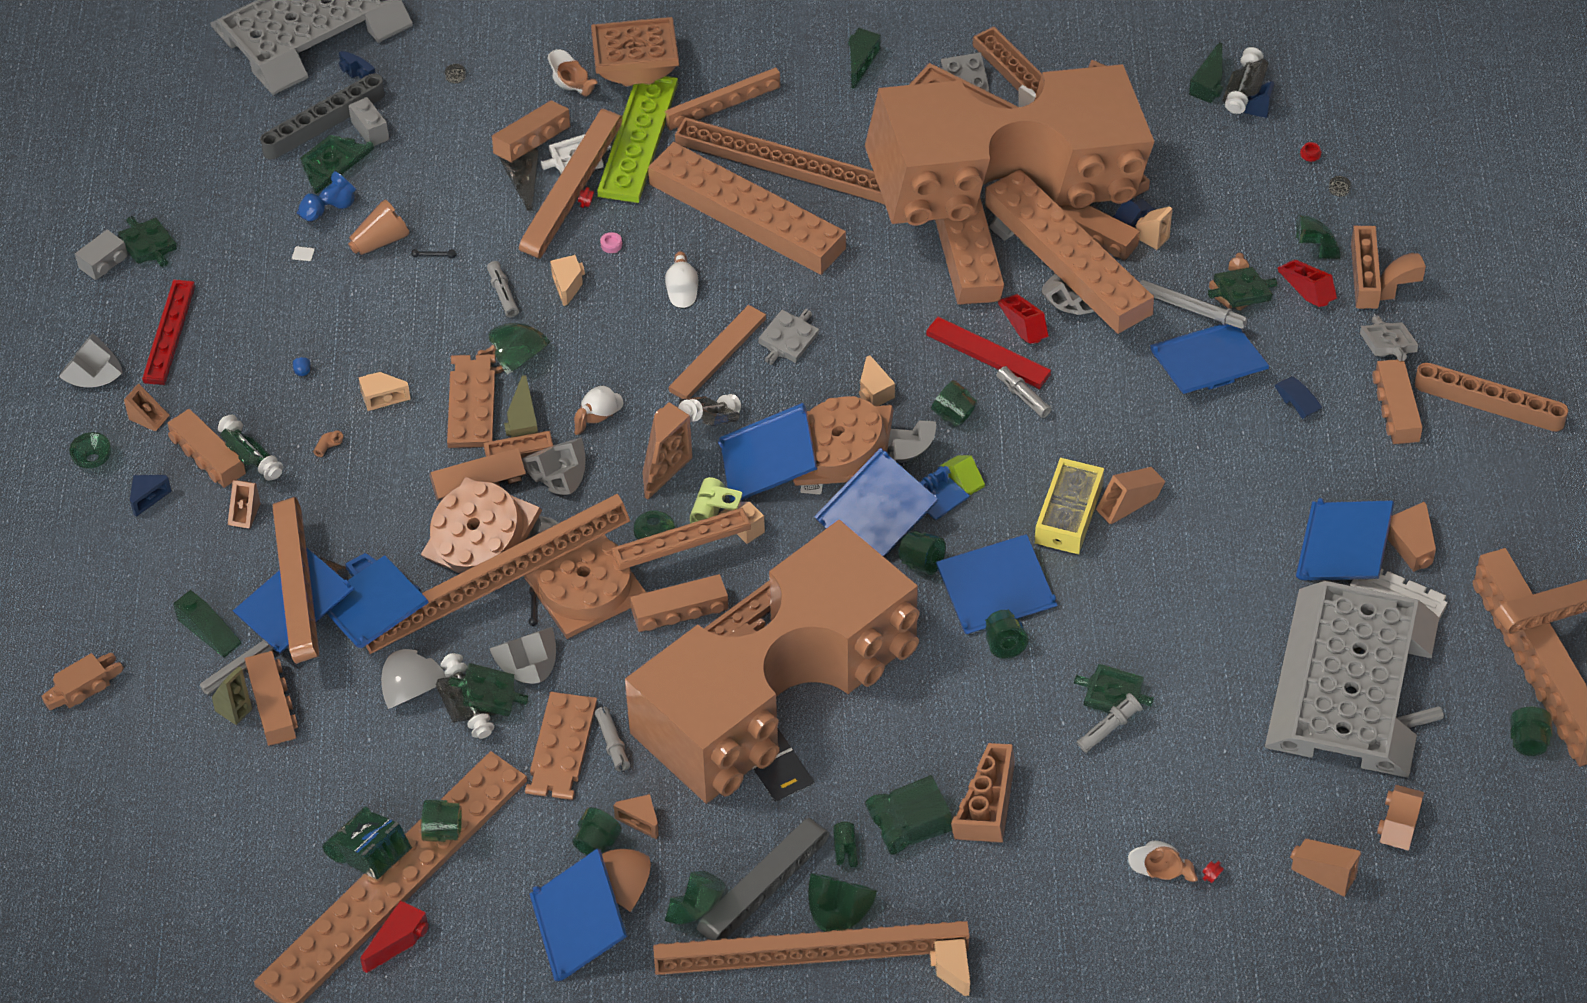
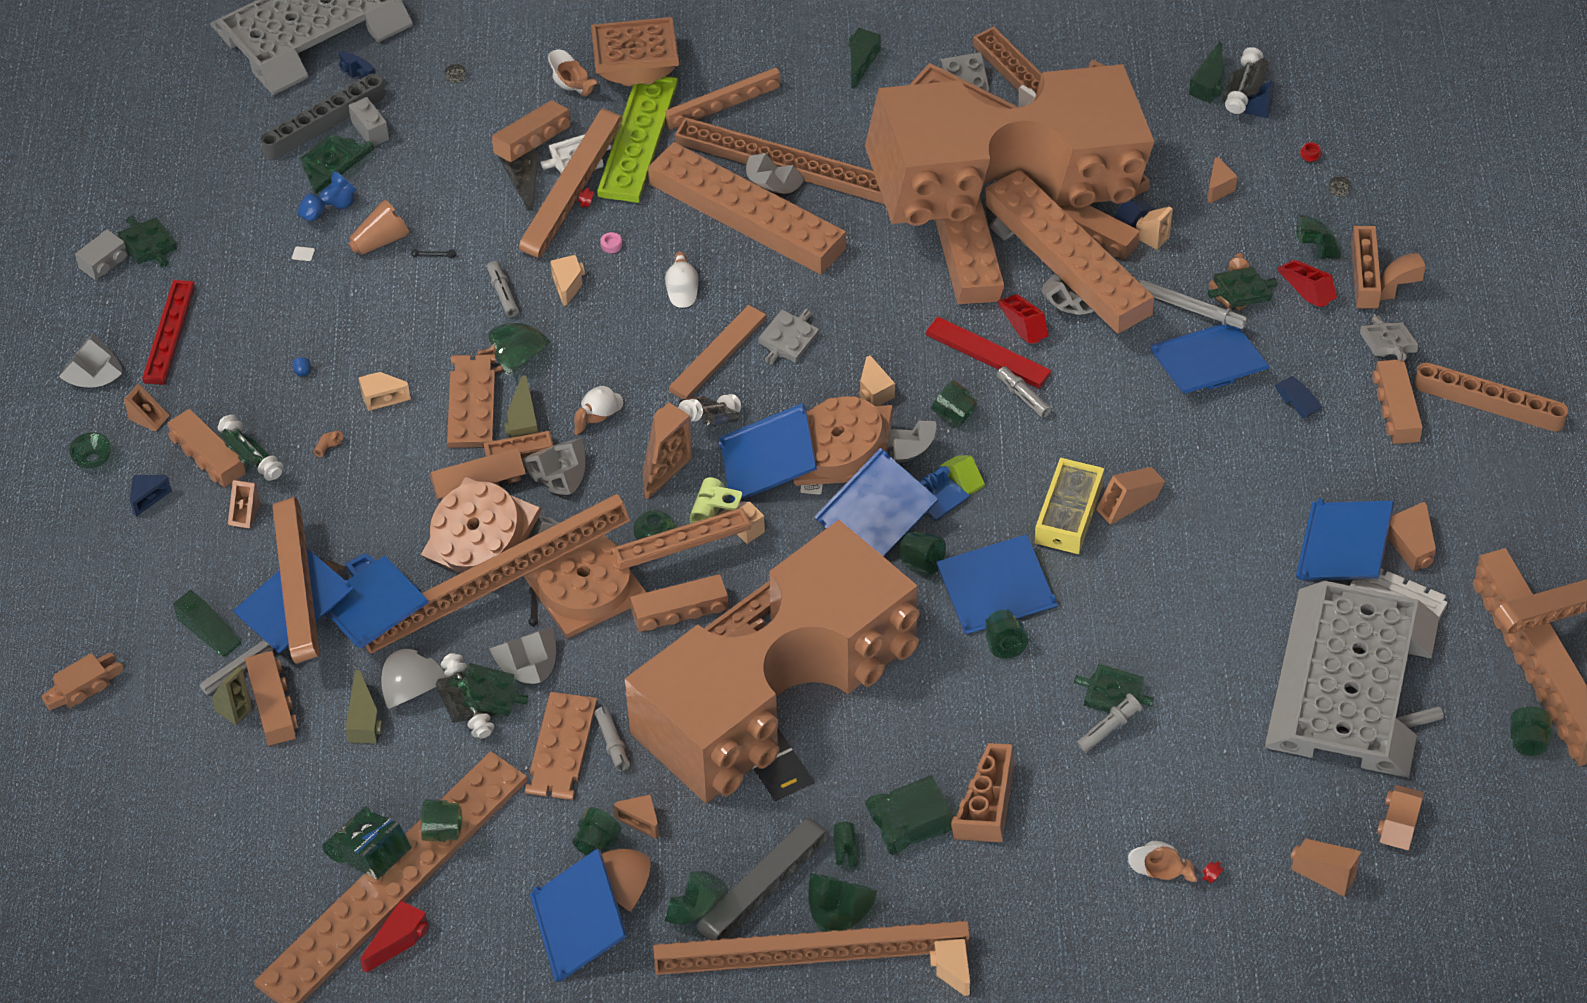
(362, 718): none -> olive slope
(774, 179): none -> light grey brick
(1222, 181): none -> nougat slope

